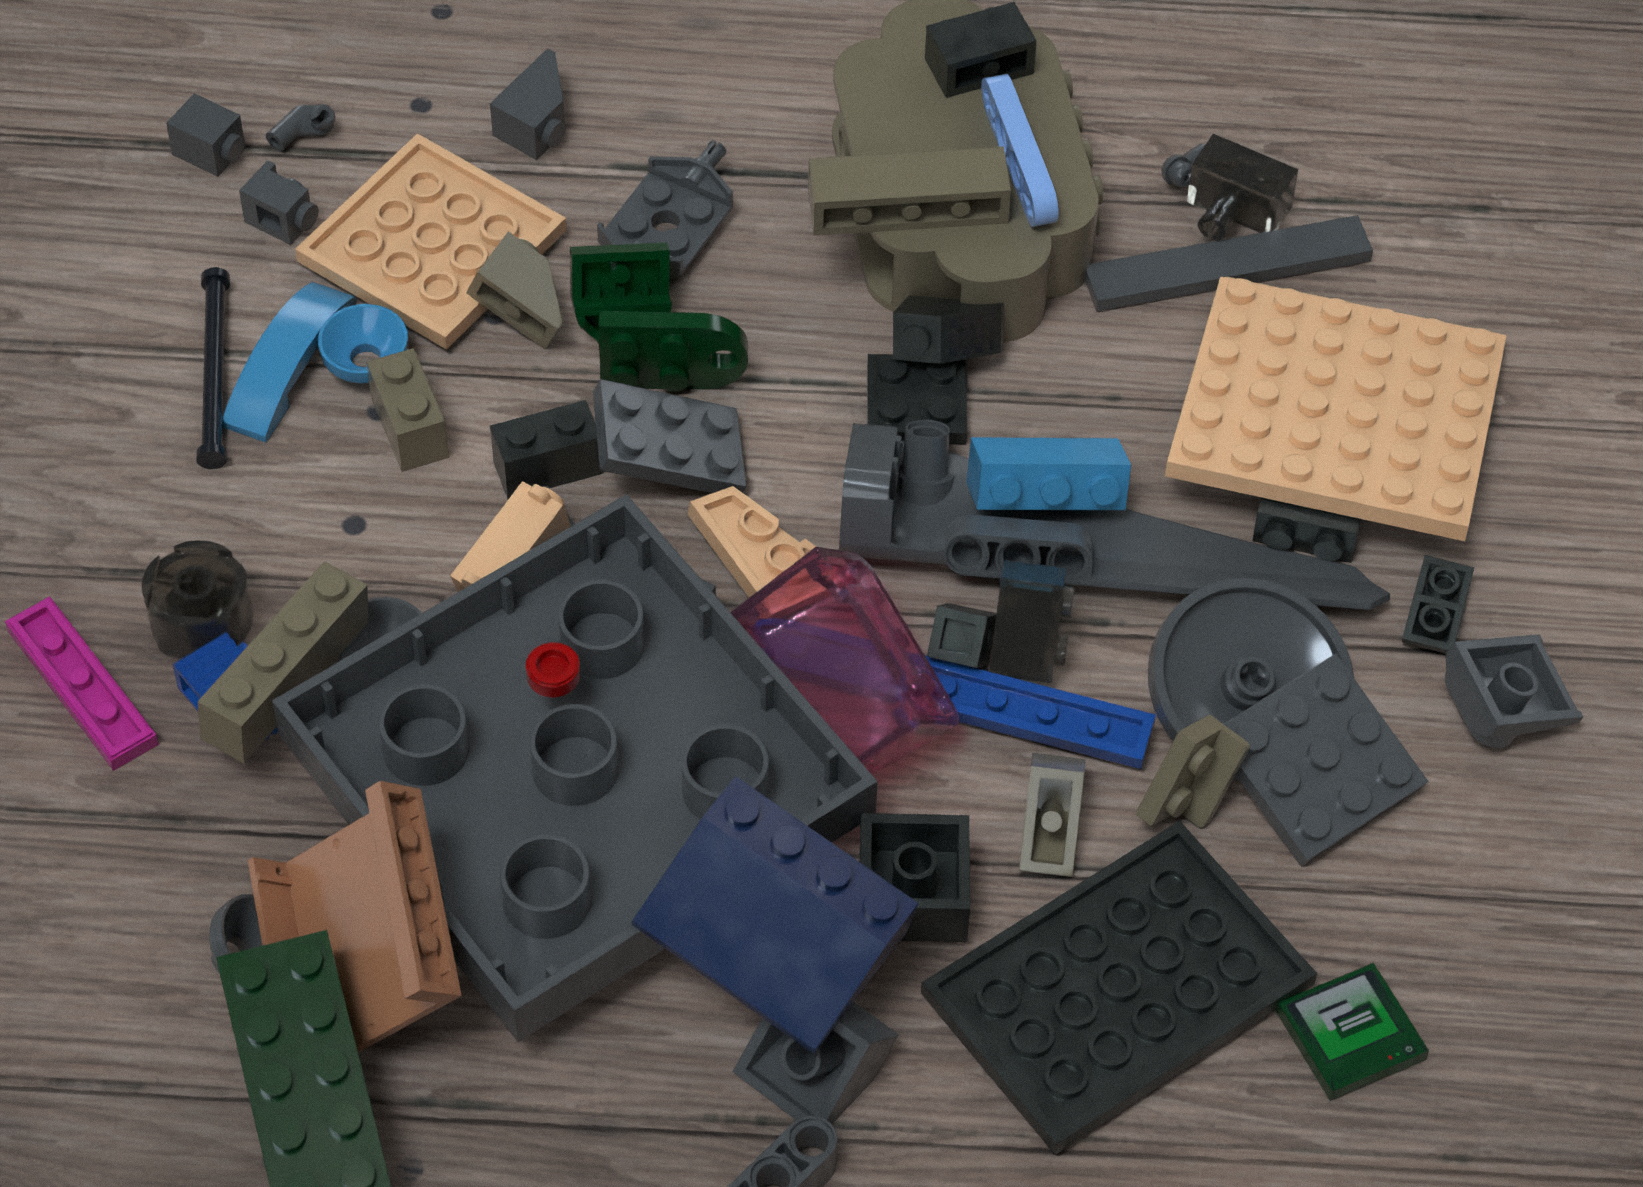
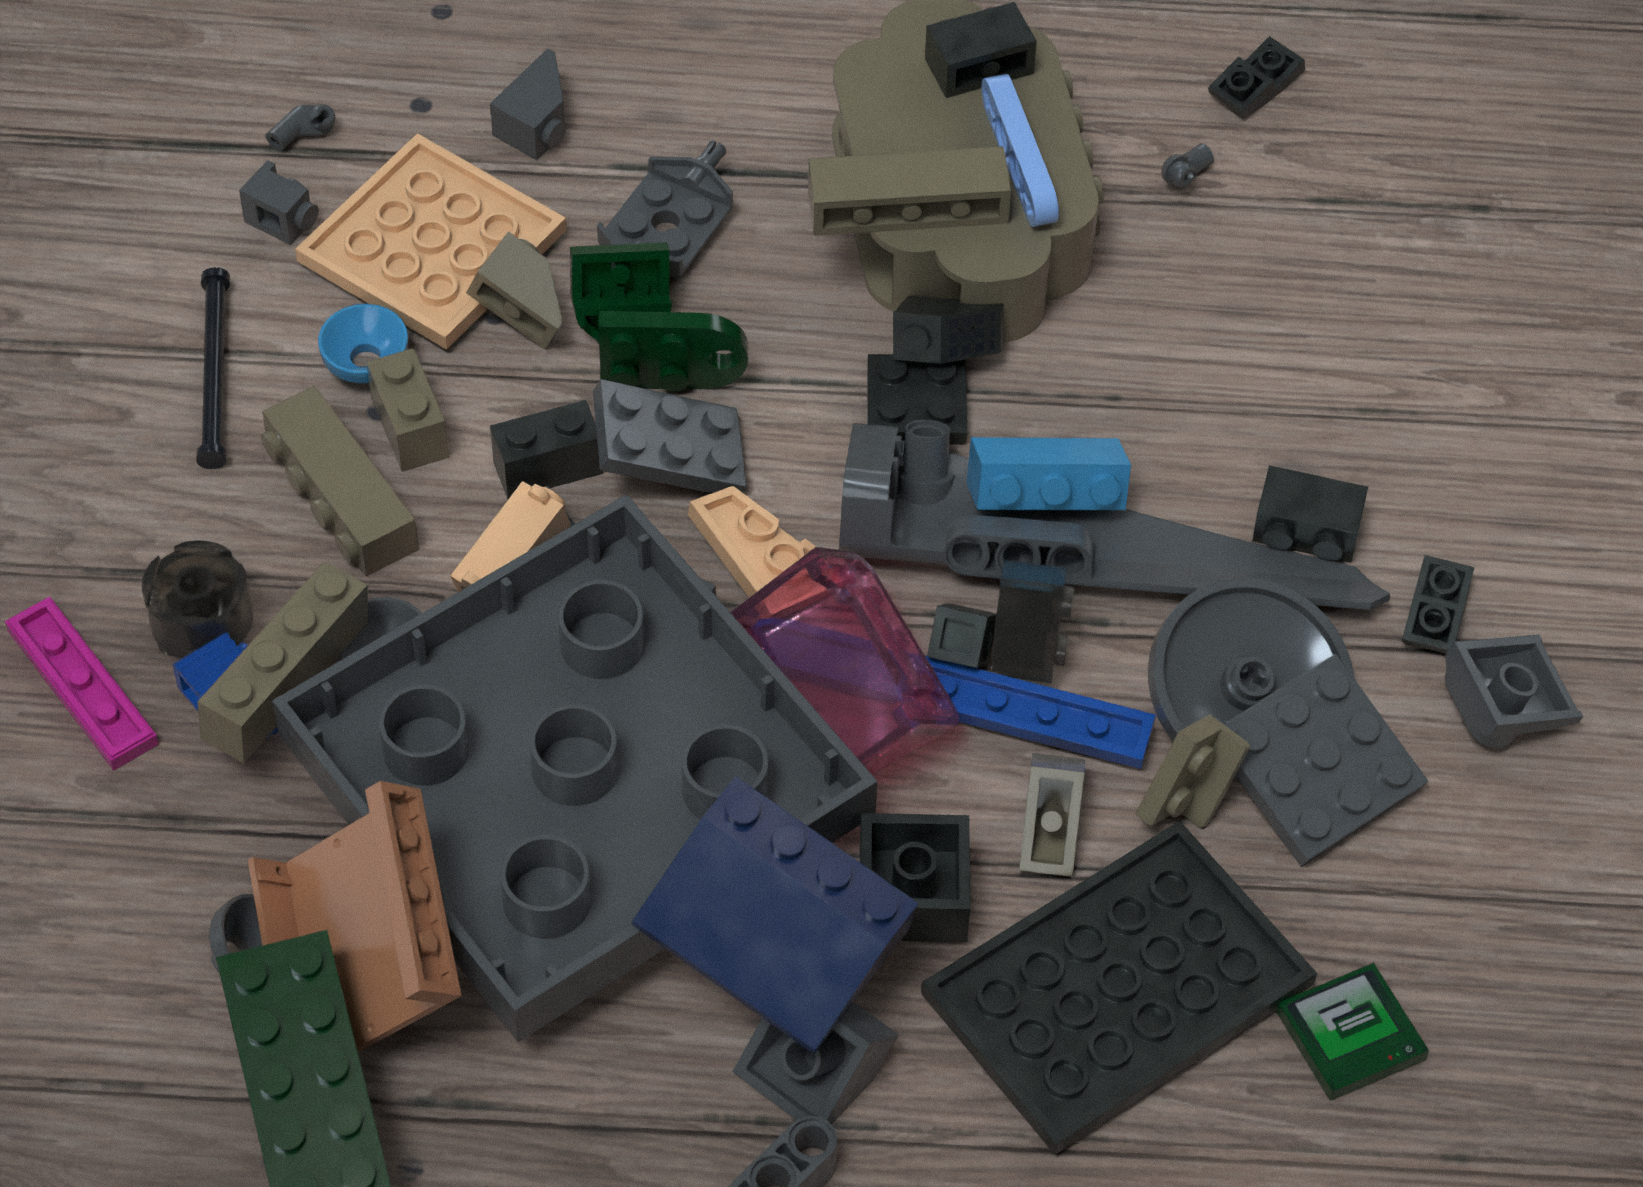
(206, 135): dark grey brick -> none
(279, 359): dark azure slope -> none
(339, 481): none -> dark tan brick
(552, 669): red tile -> none
(1239, 188): clear smoke brick -> none
(1247, 257): dark grey tile -> none
(1259, 78): none -> pearl dark grey slope
(1339, 407): light nougat plate -> none

